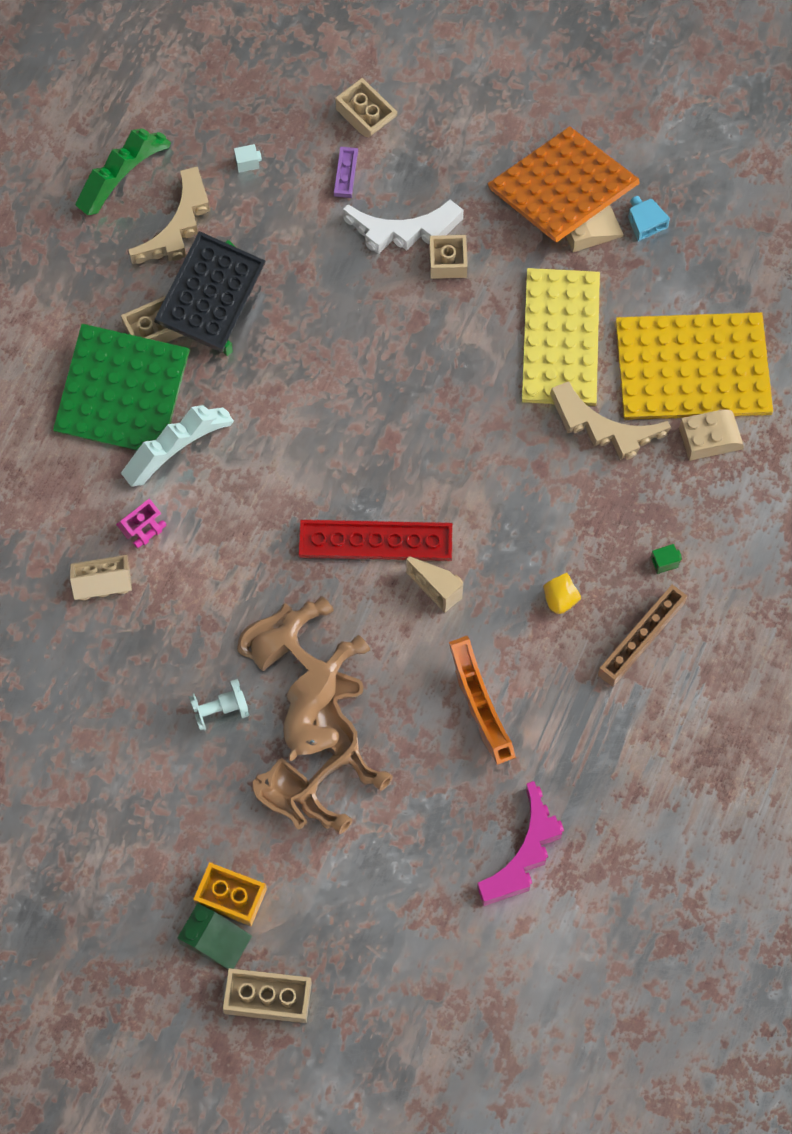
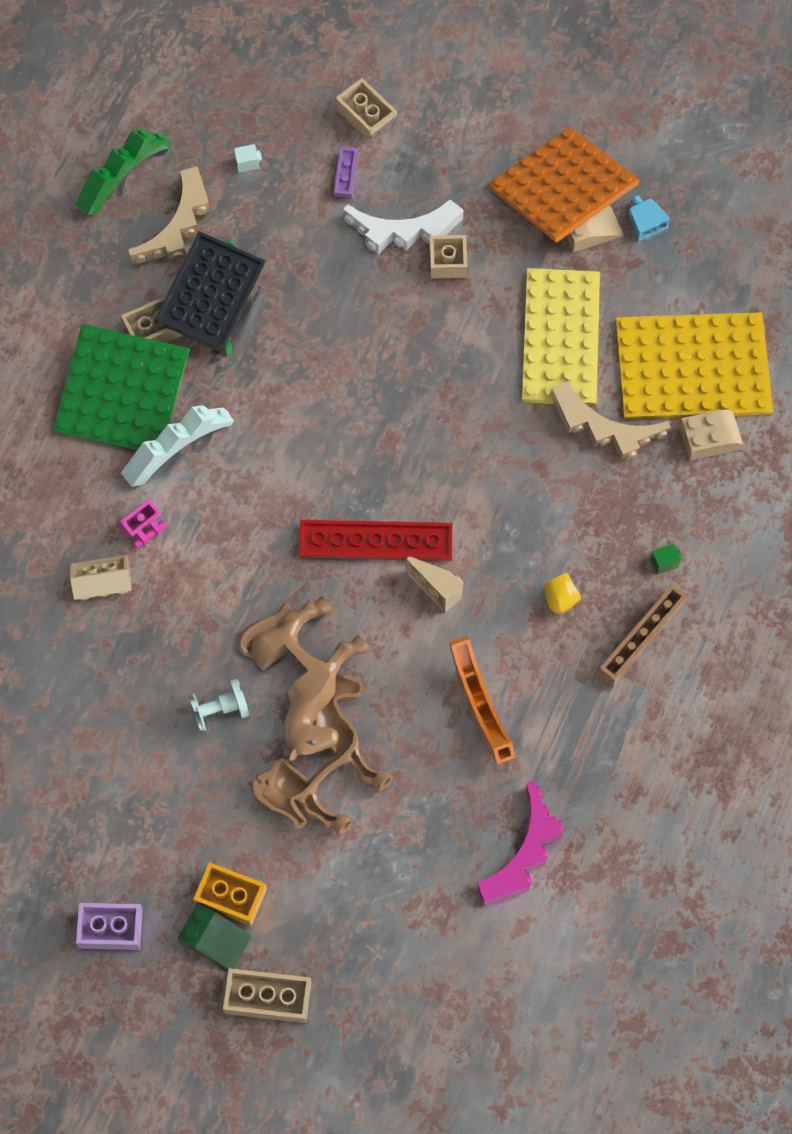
(109, 926): none -> lavender brick

